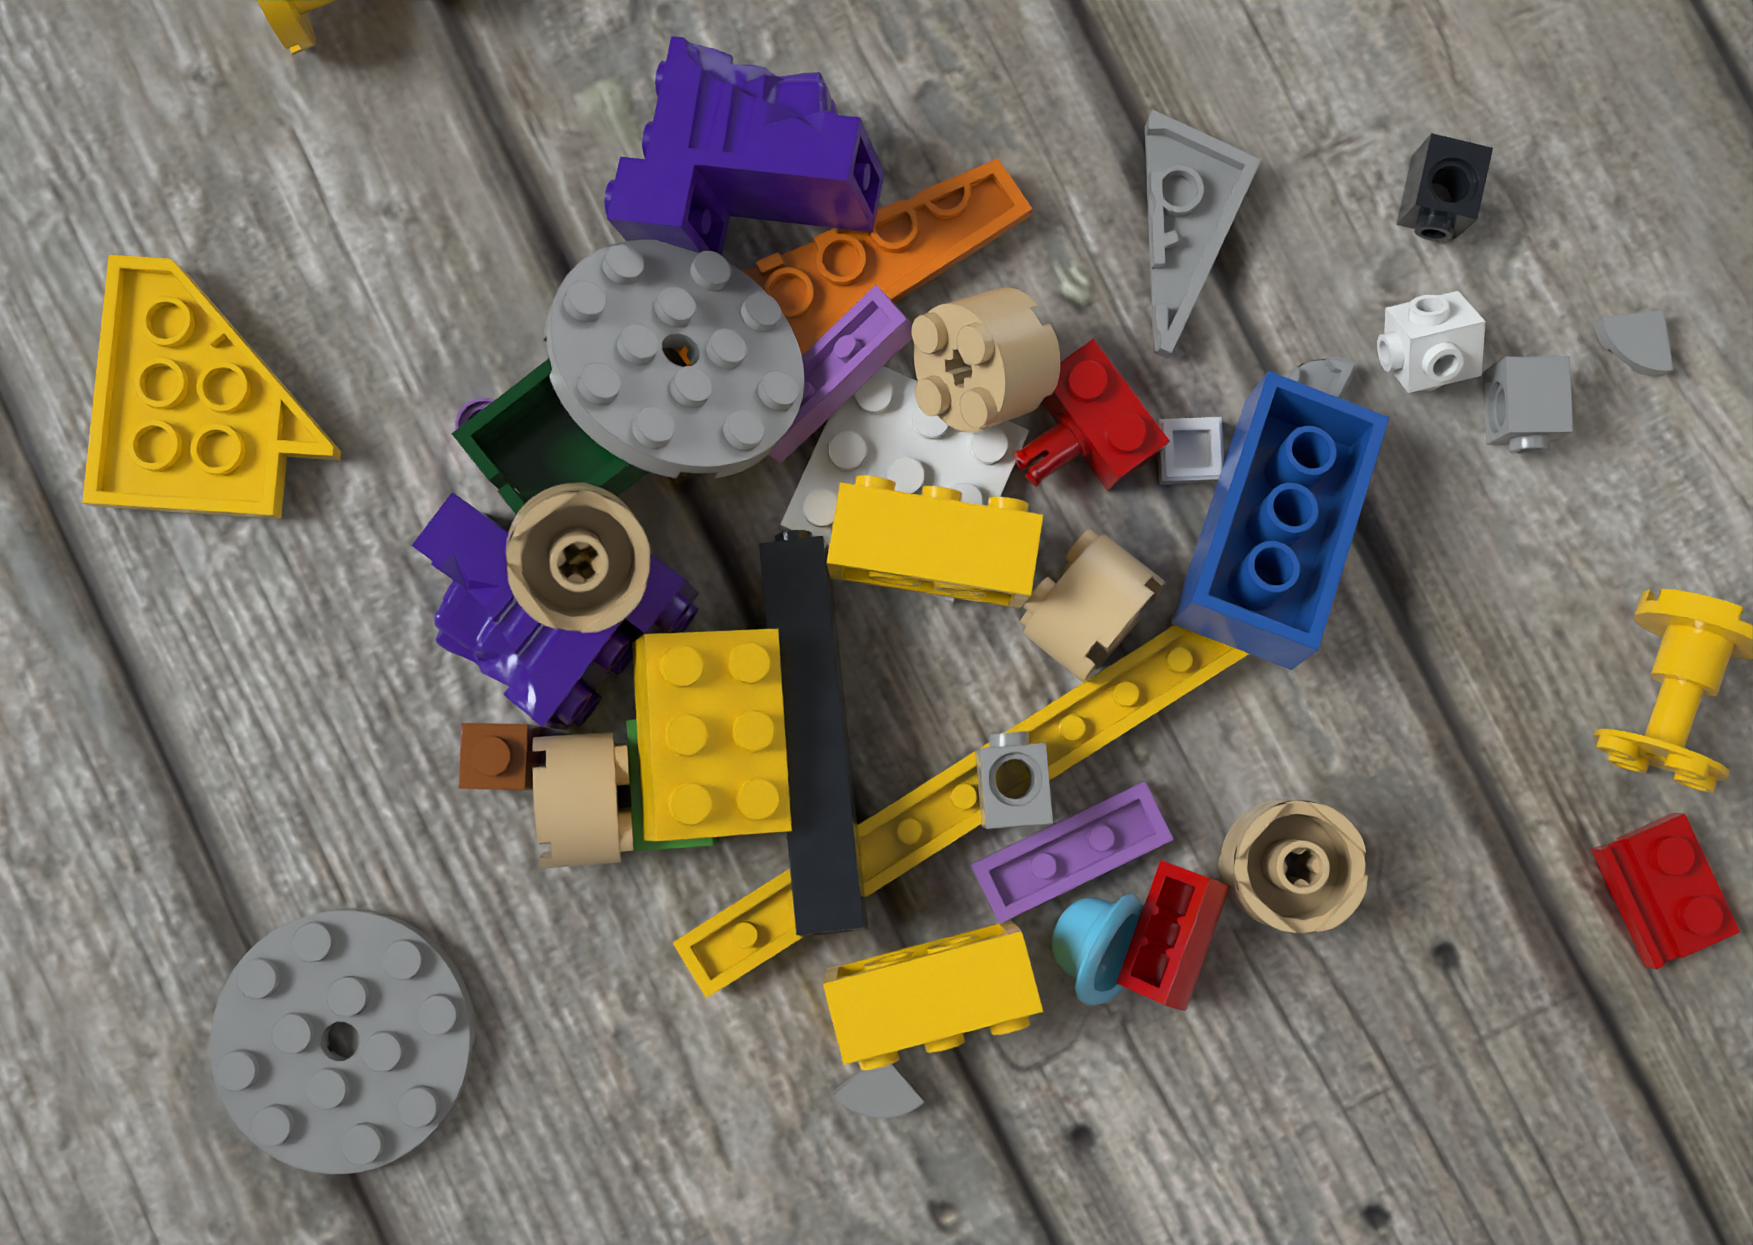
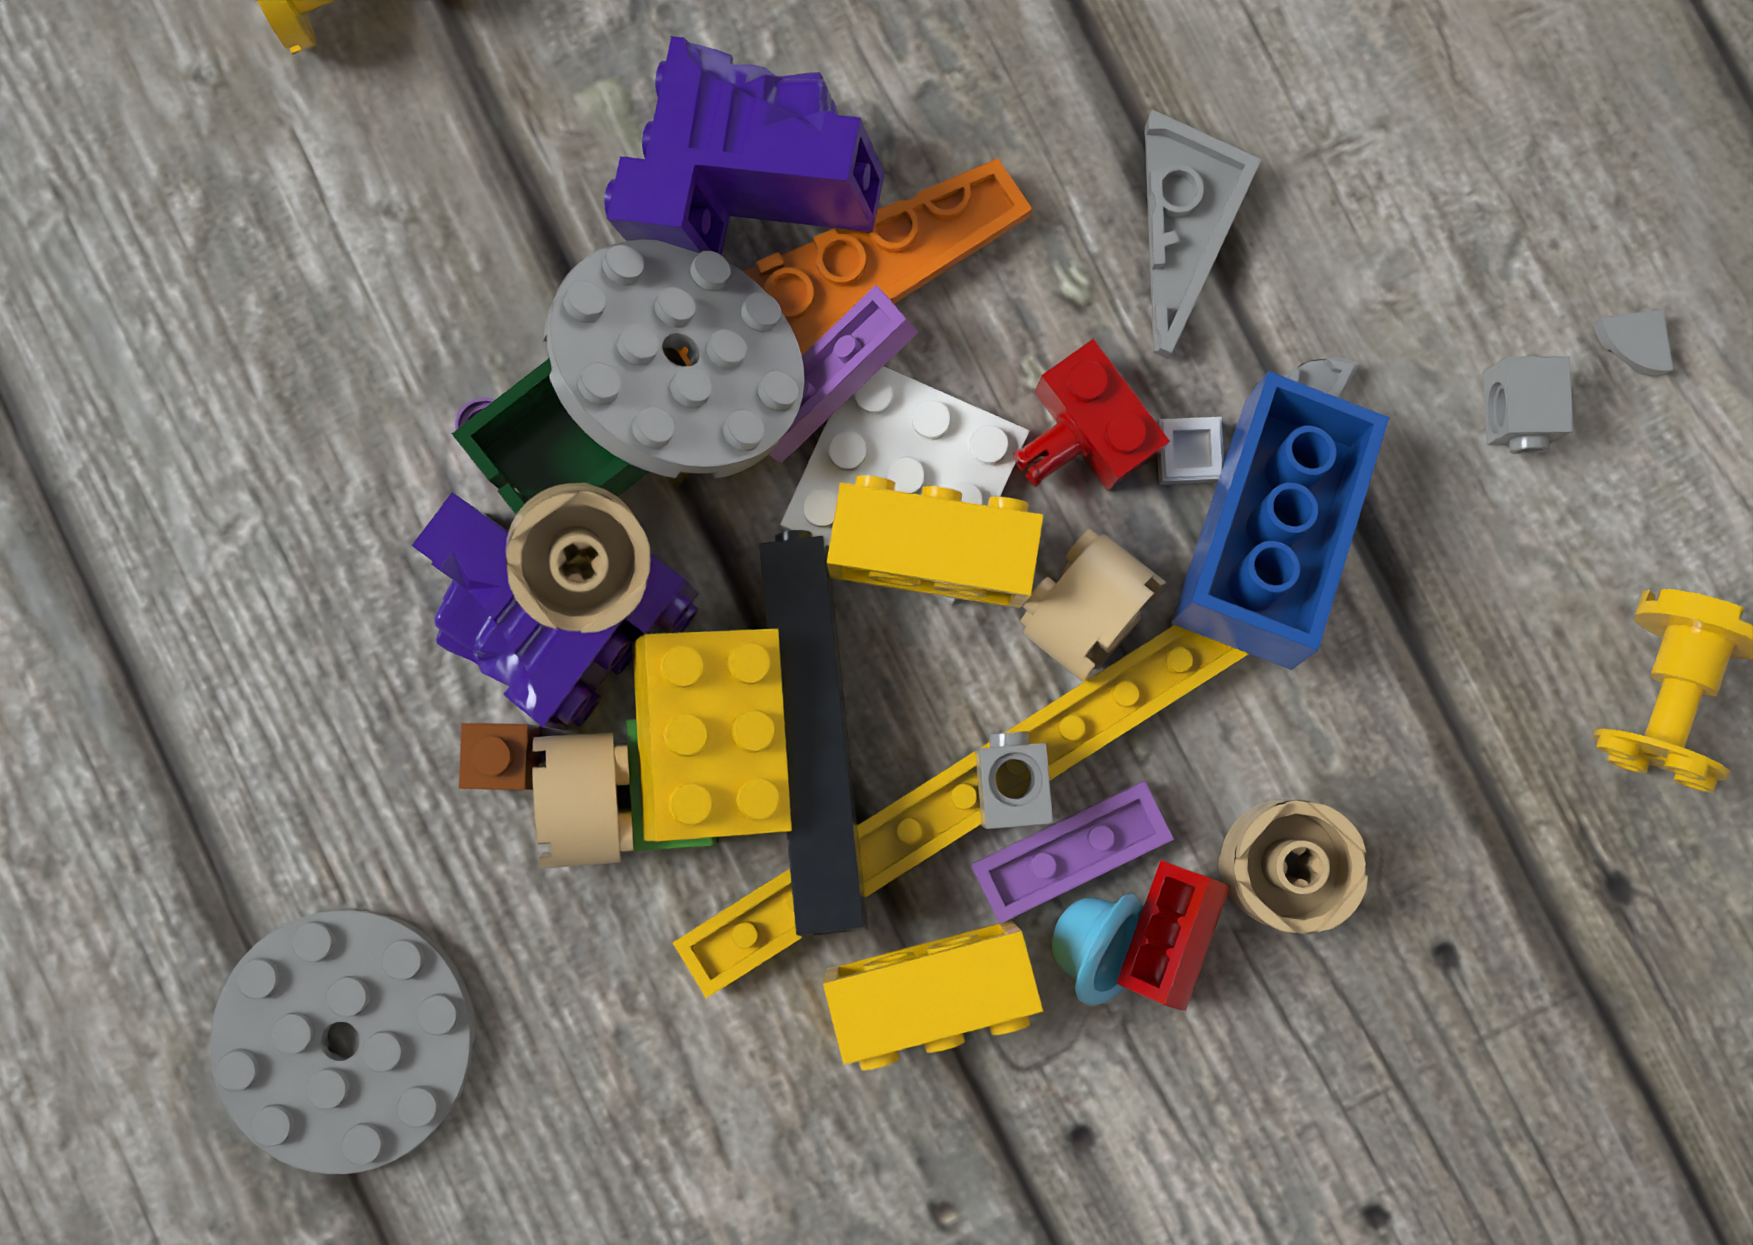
(186, 404): yellow wing -> none
(879, 1093): light grey tile -> none
(984, 359): tan brick -> none
(1432, 341): white brick -> none
(1458, 167): black brick -> none
(1665, 890): red plate -> none

